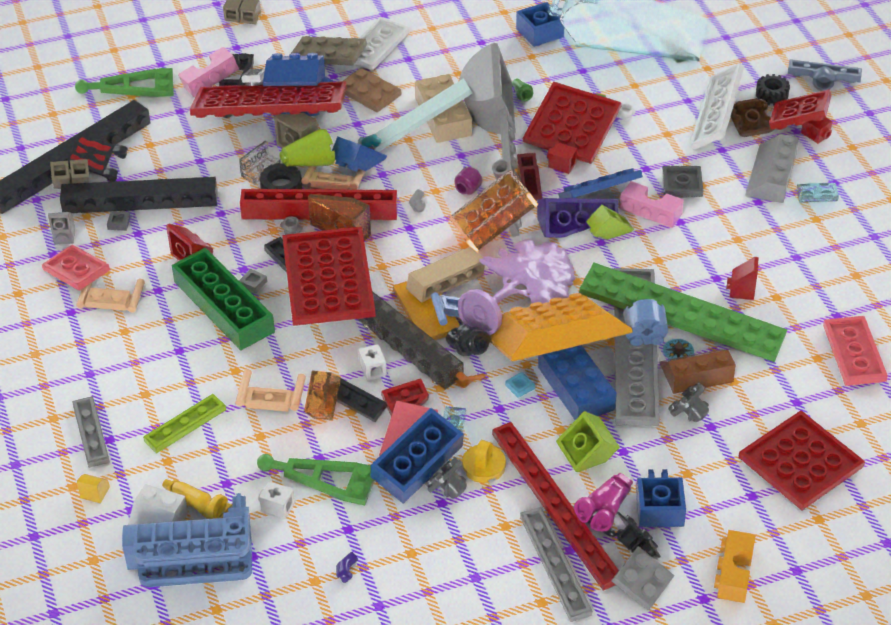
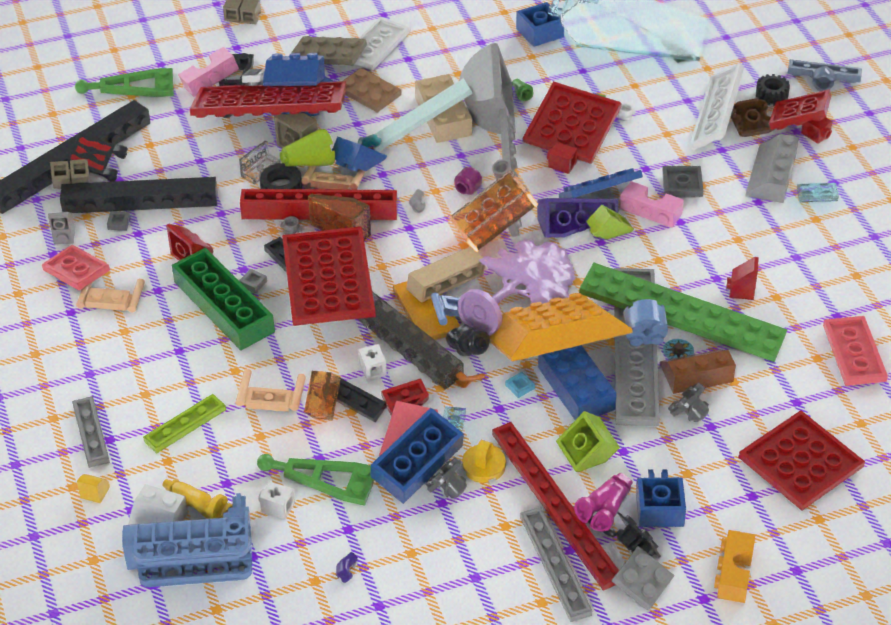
(529, 174): dark red slope -> none

